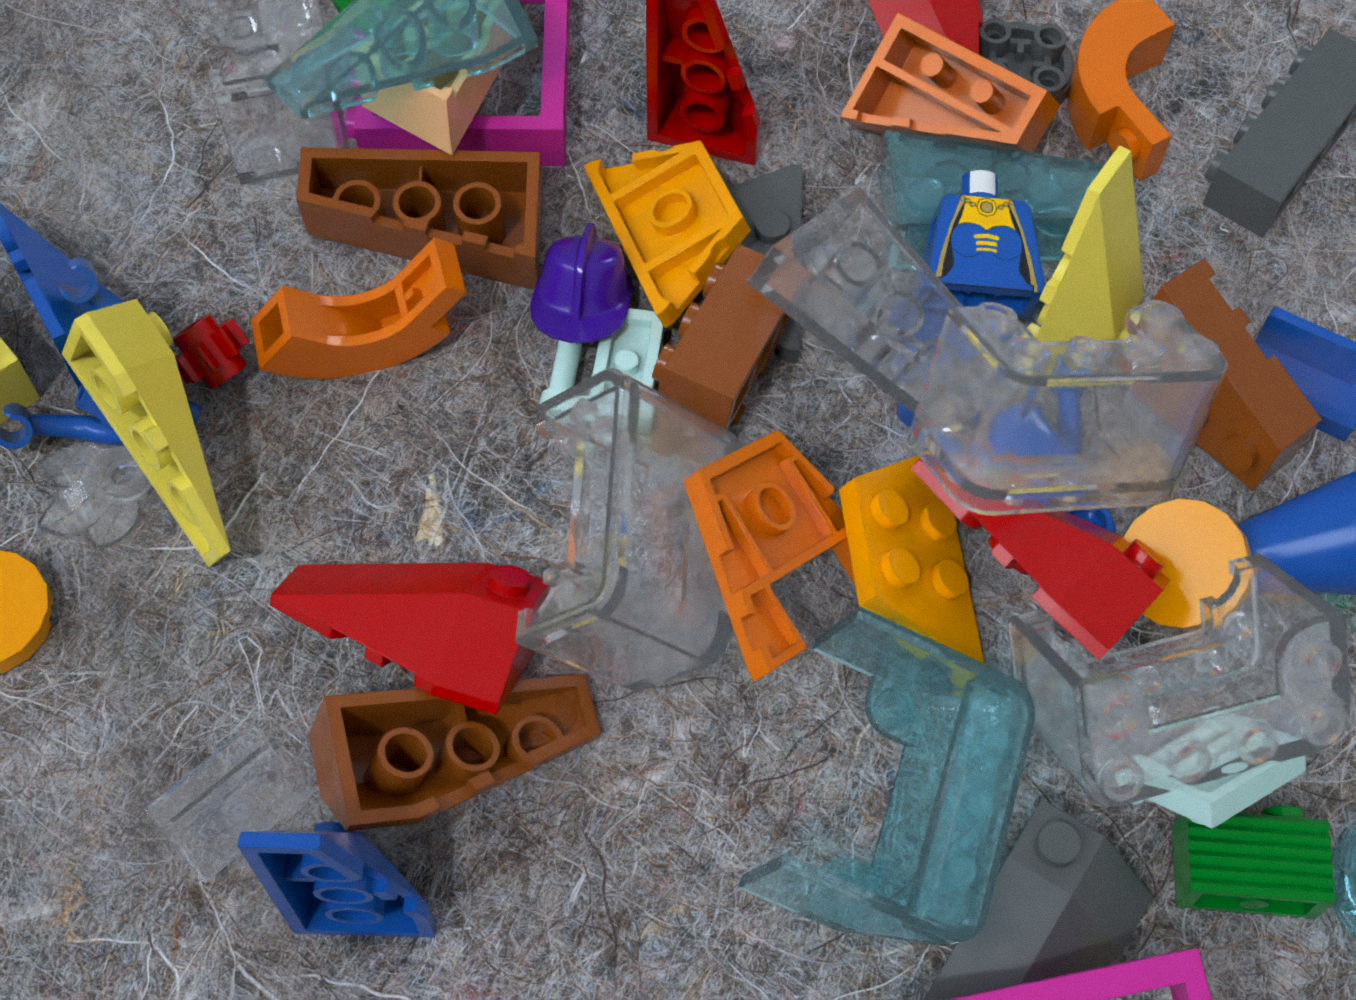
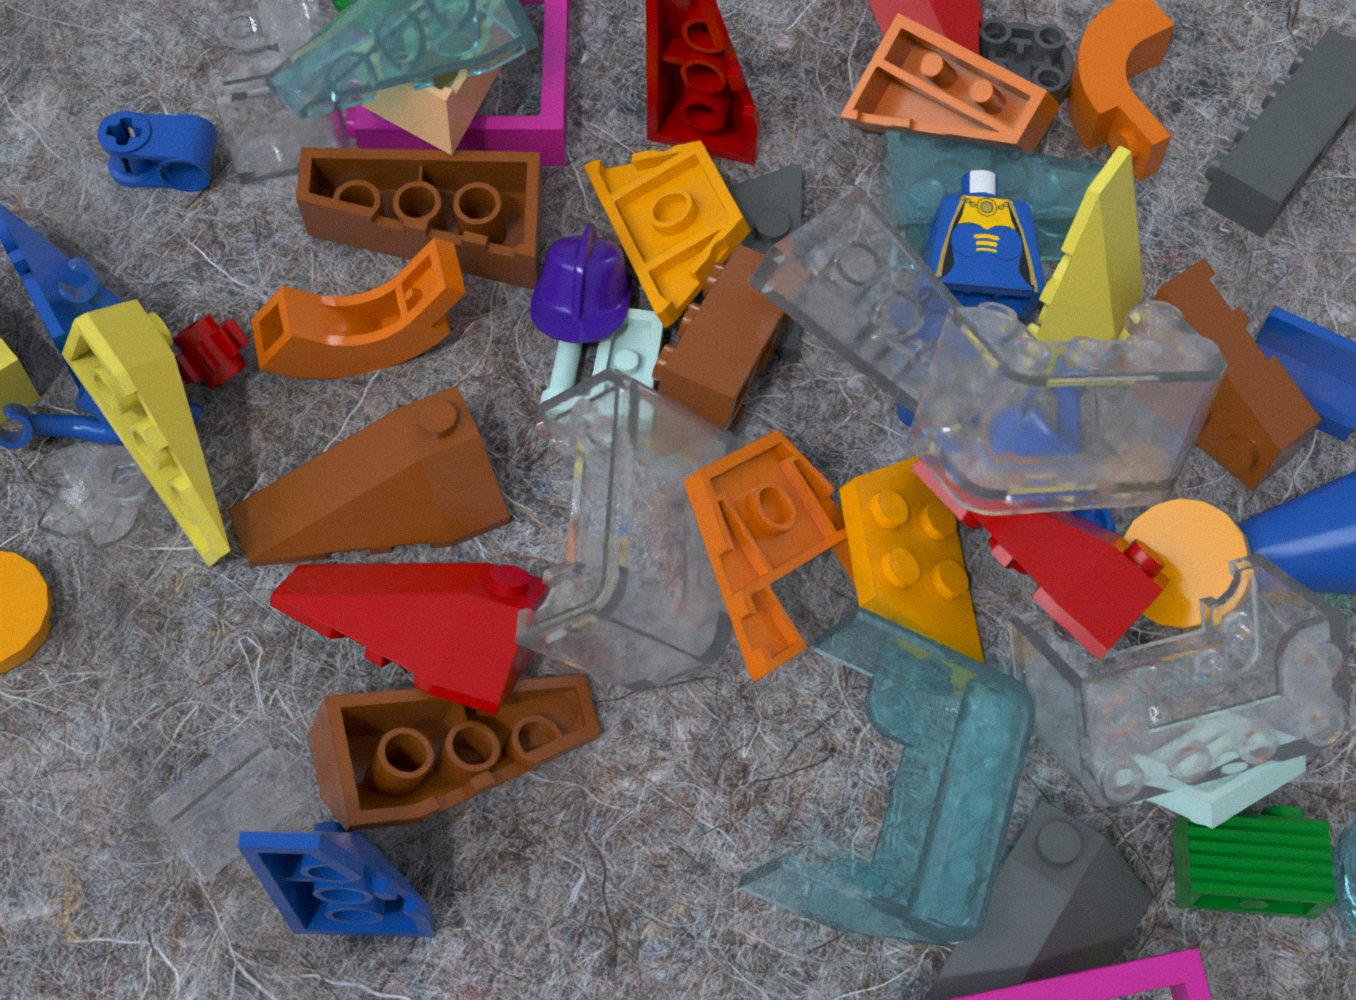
(163, 154): none -> blue piece
(390, 485): none -> dark orange wedge

